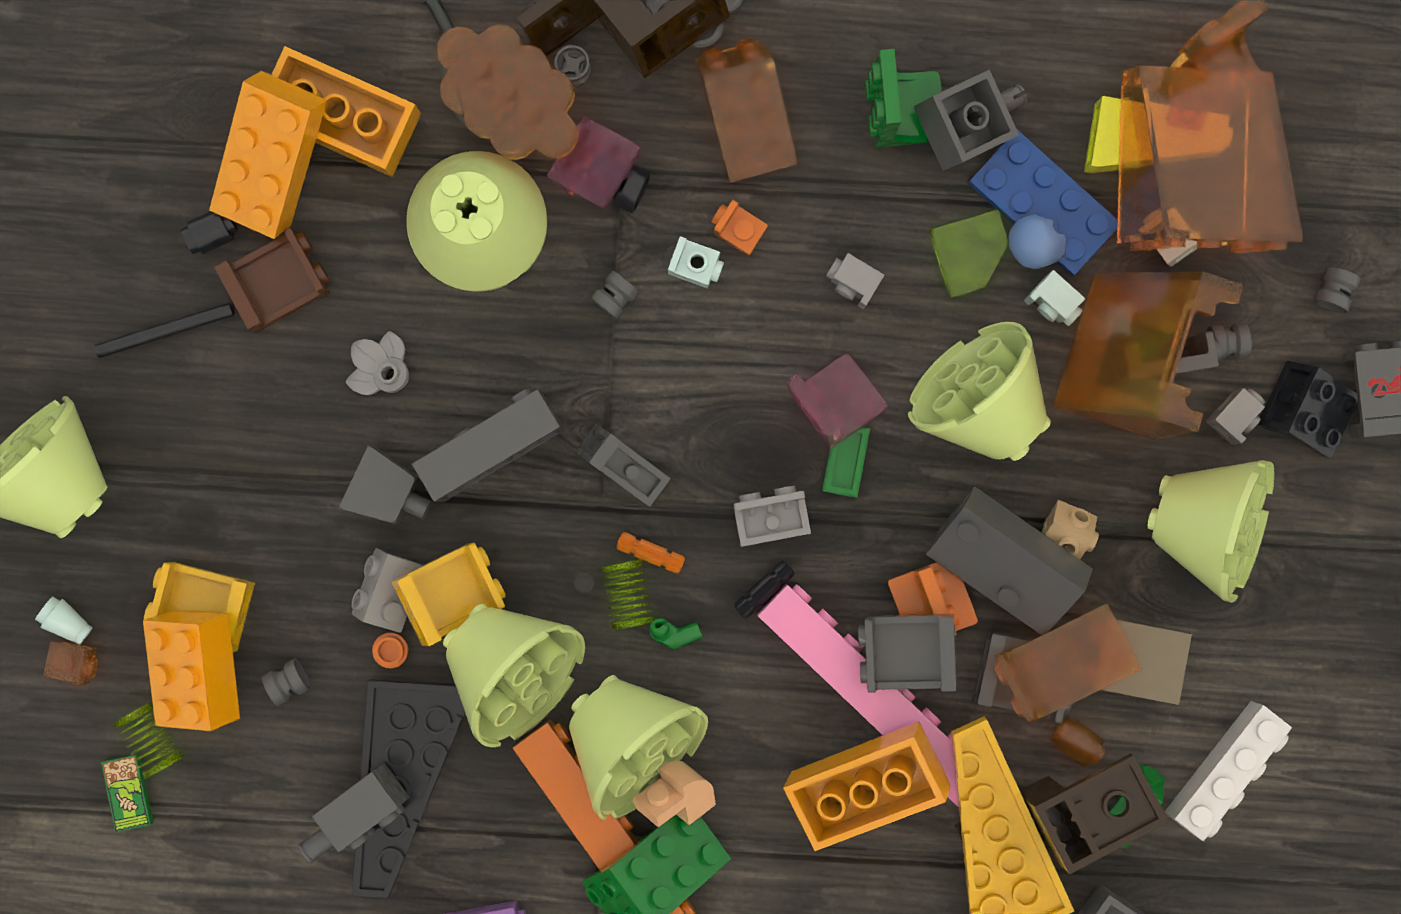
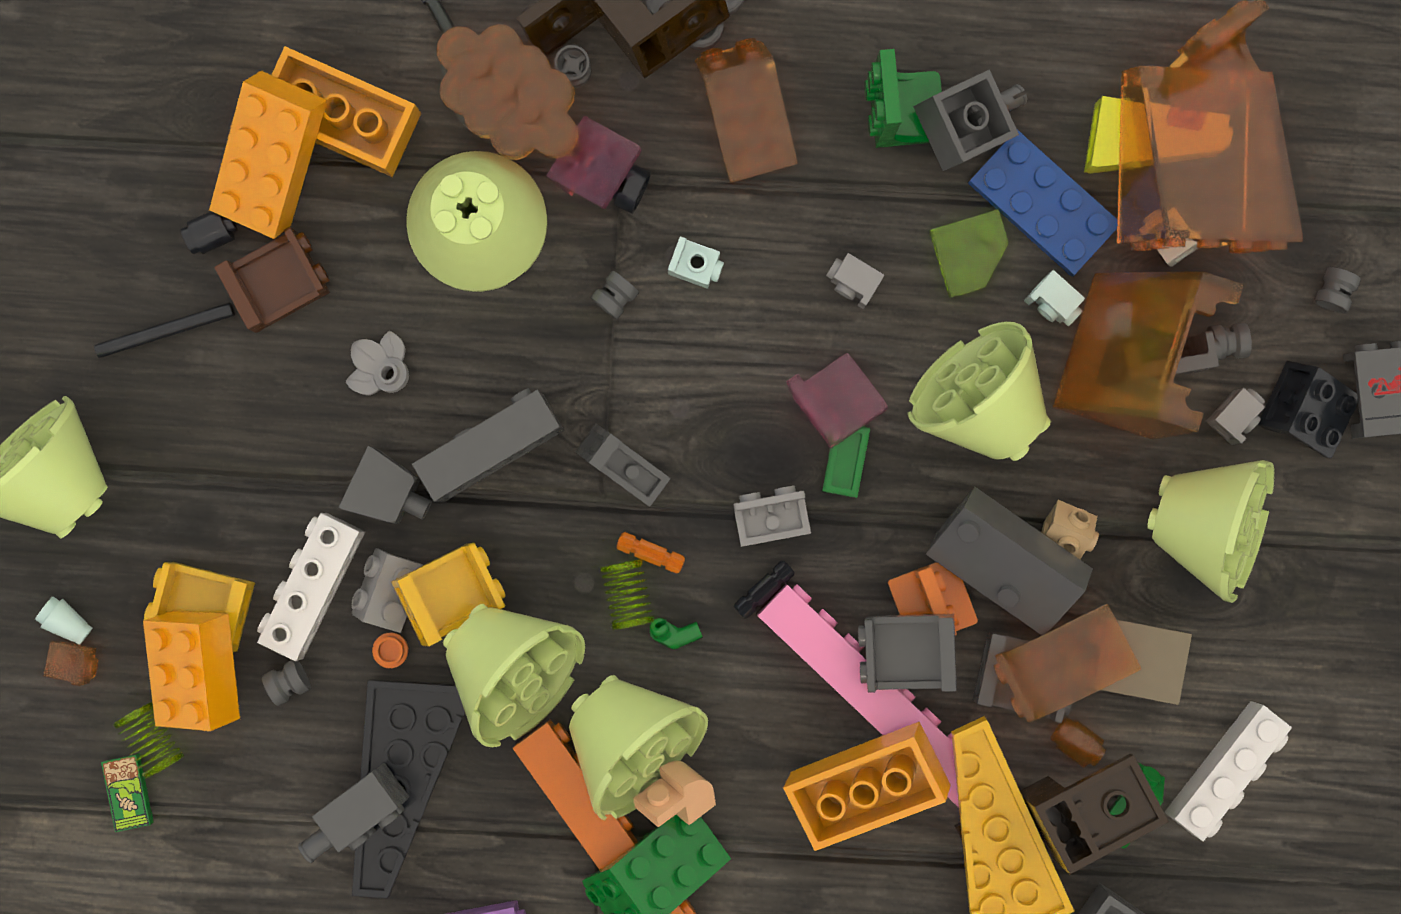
(310, 586): none -> white brick
(738, 227): orange bracket -> none
(1036, 242): medium blue hair -> none

